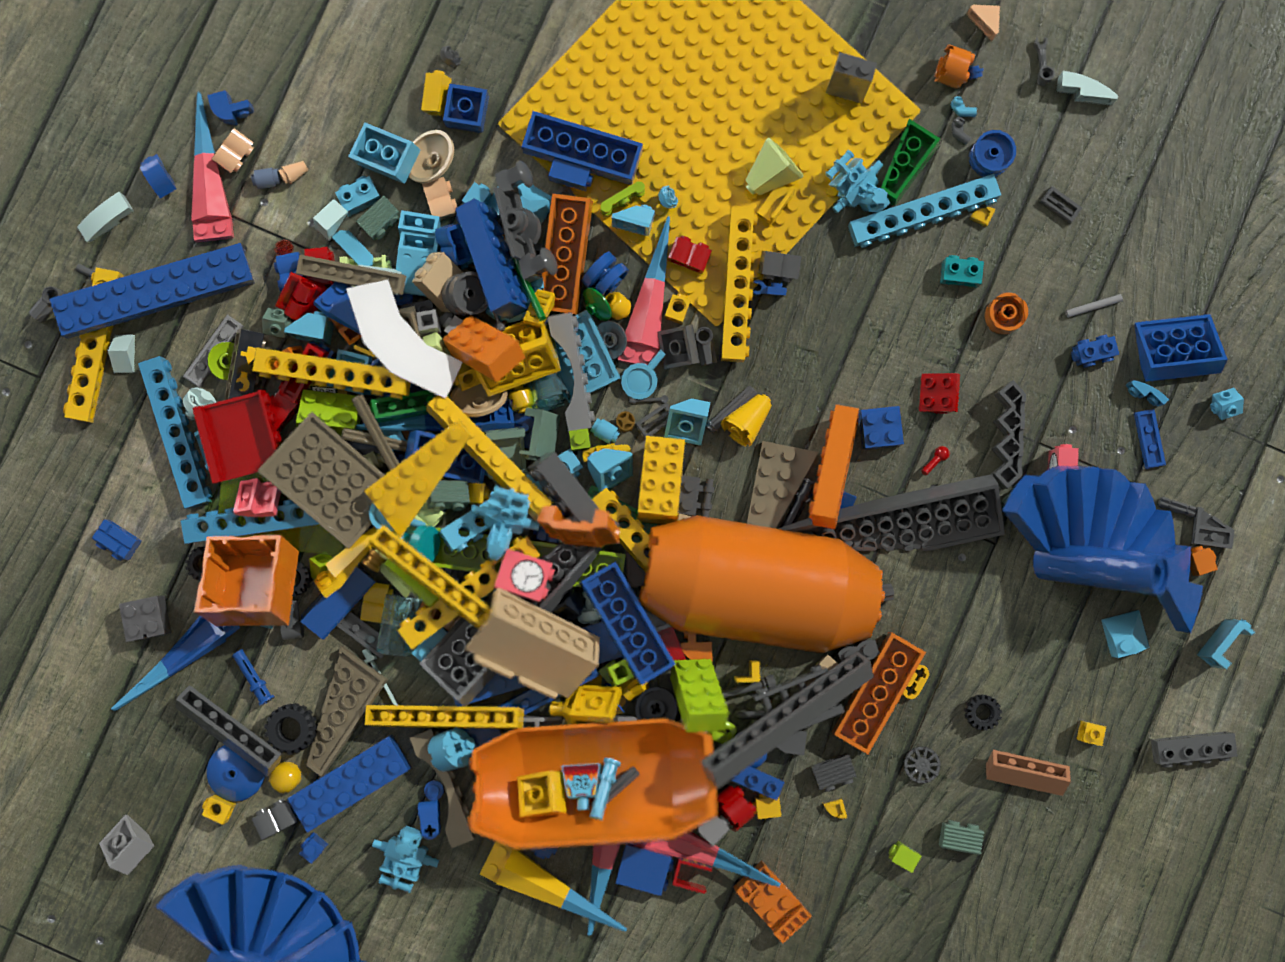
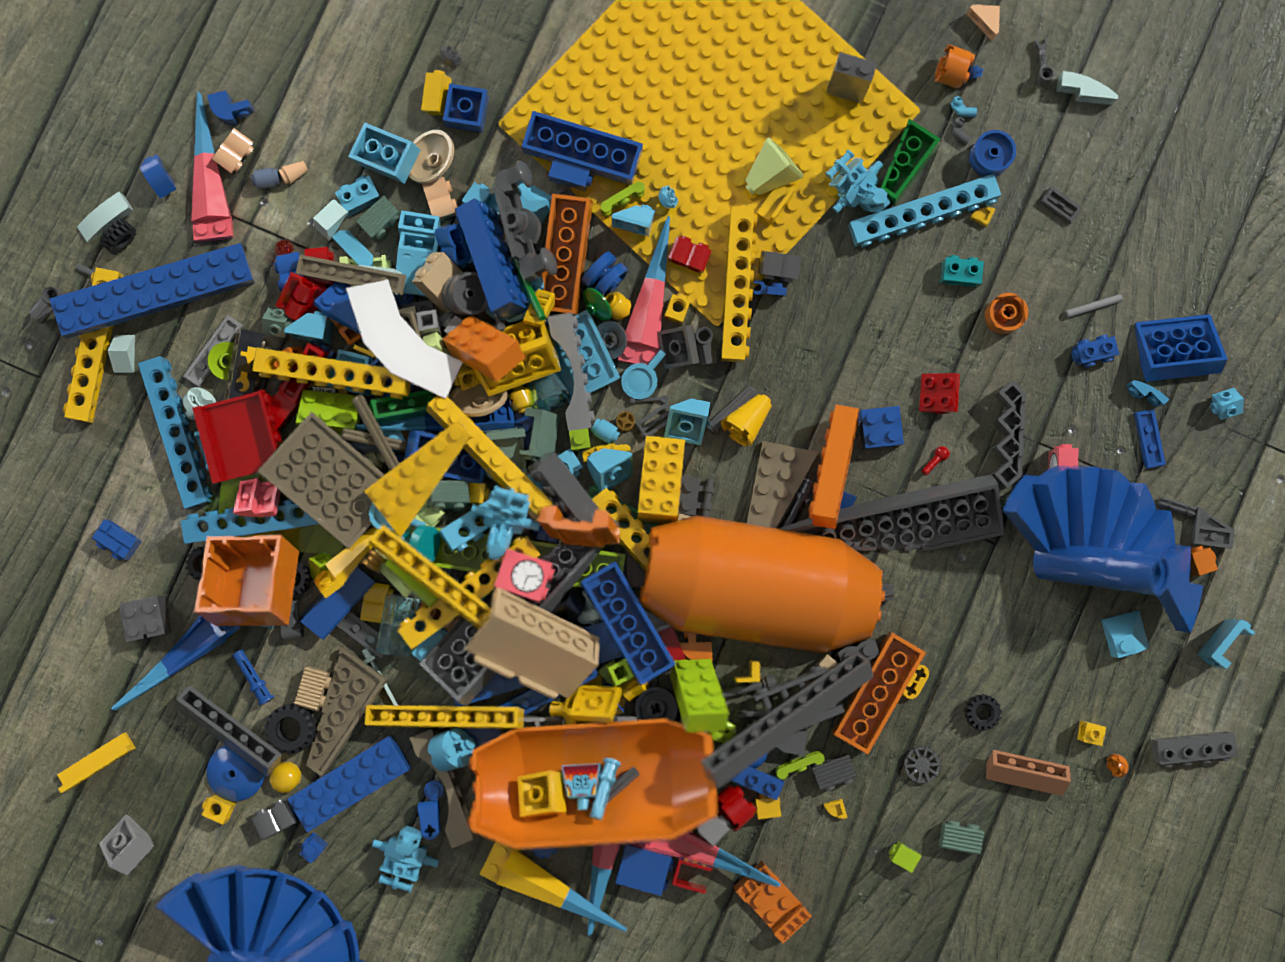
(95, 762): none -> yellow fence
(118, 236): none -> black tyre
(313, 688): none -> tan brick
(799, 764): none -> lime plate
(1118, 765): none -> orange plate

